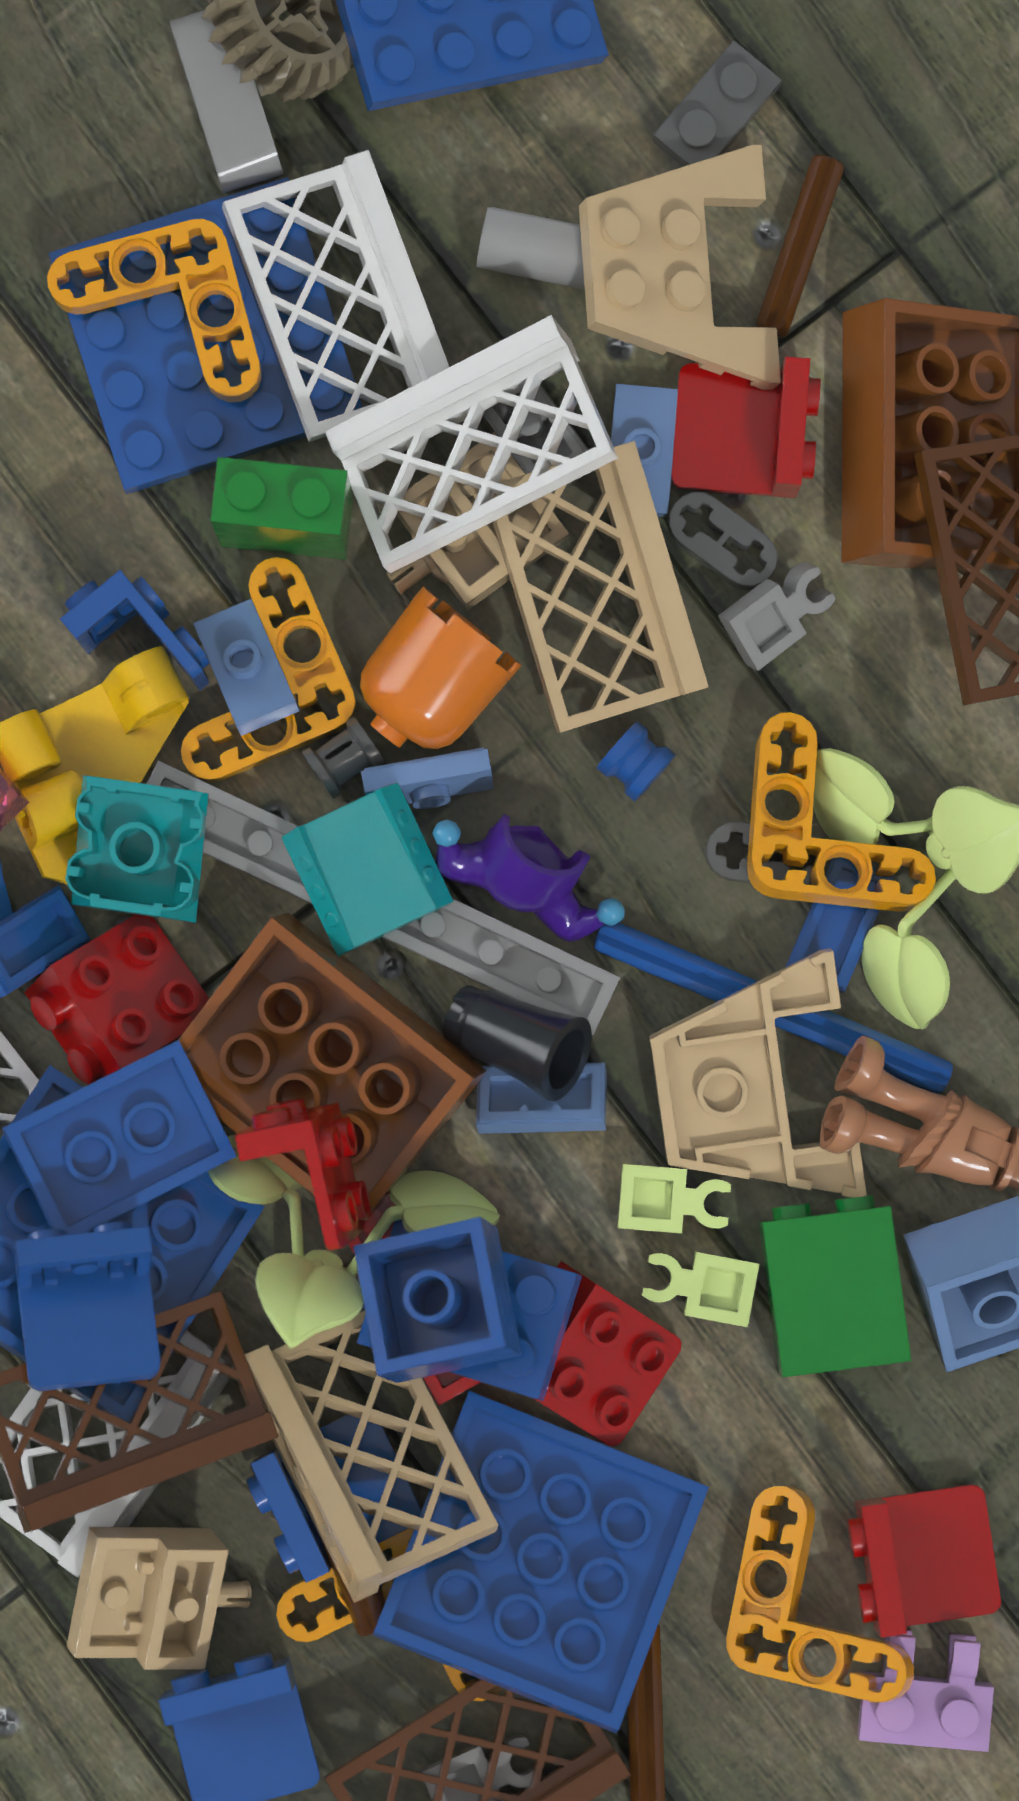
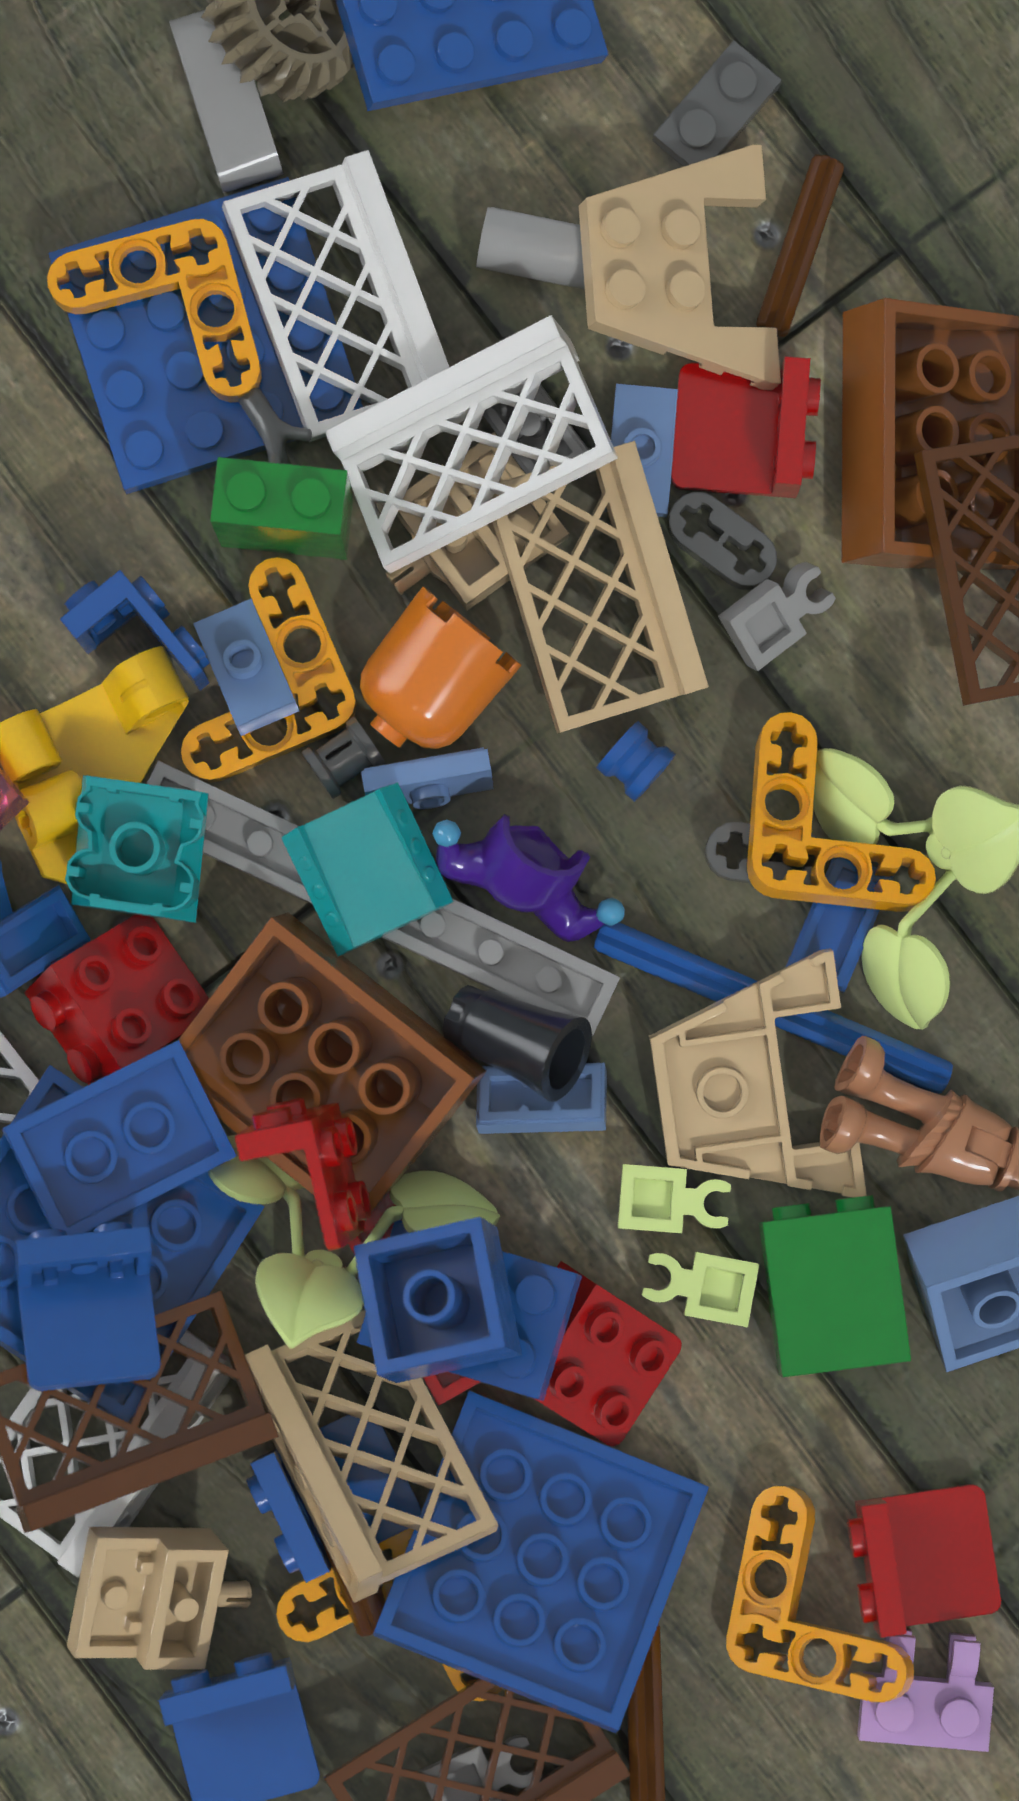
(270, 427): none -> dark grey bar

